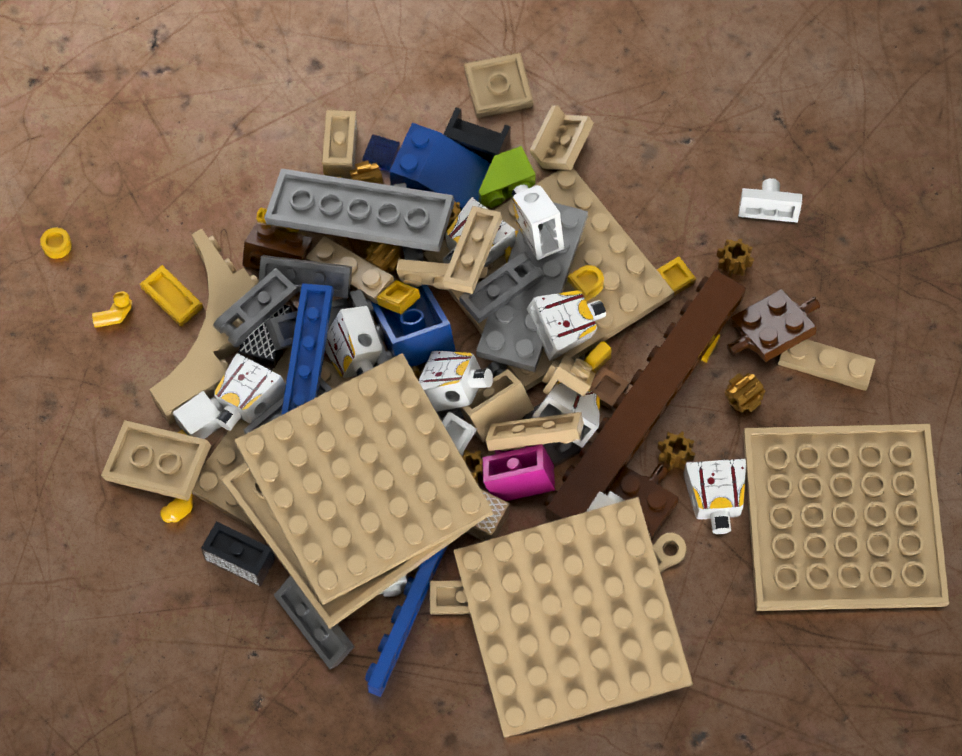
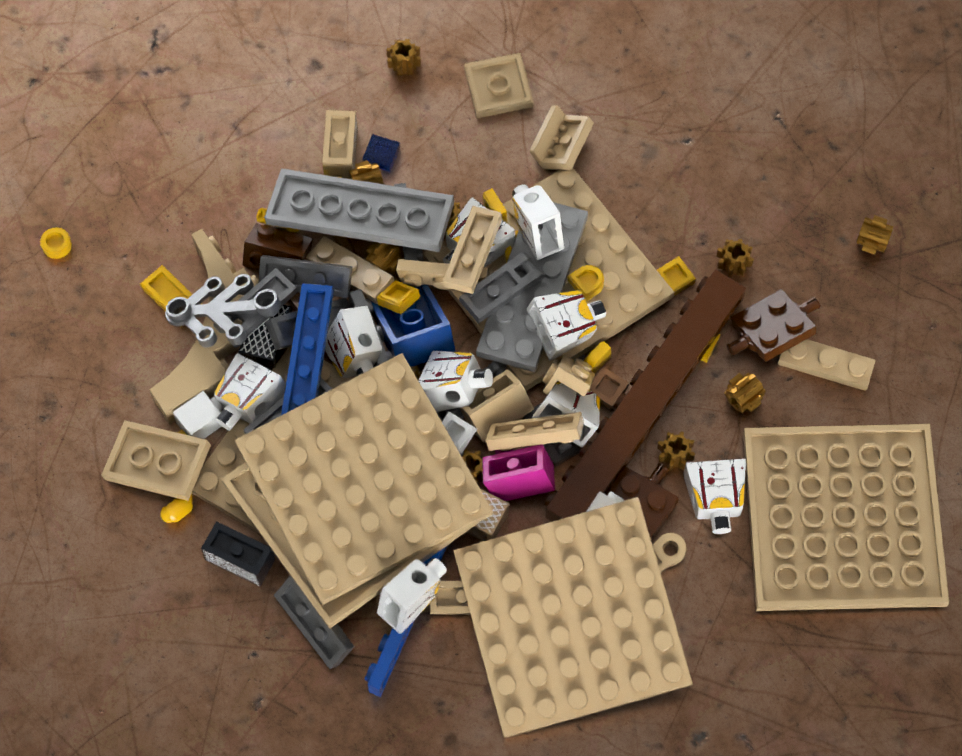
(116, 313): yellow arm -> none
(184, 311): none -> flat silver plant
(403, 57): none -> pearl gold gear
(410, 593): none -> white torso
(438, 165): blue slope -> none
(476, 138): black panel -> none
(492, 202): none -> yellow tile
(504, 175): lime slope -> none
(770, 203): white tile -> none
(874, 234): none -> pearl gold gear

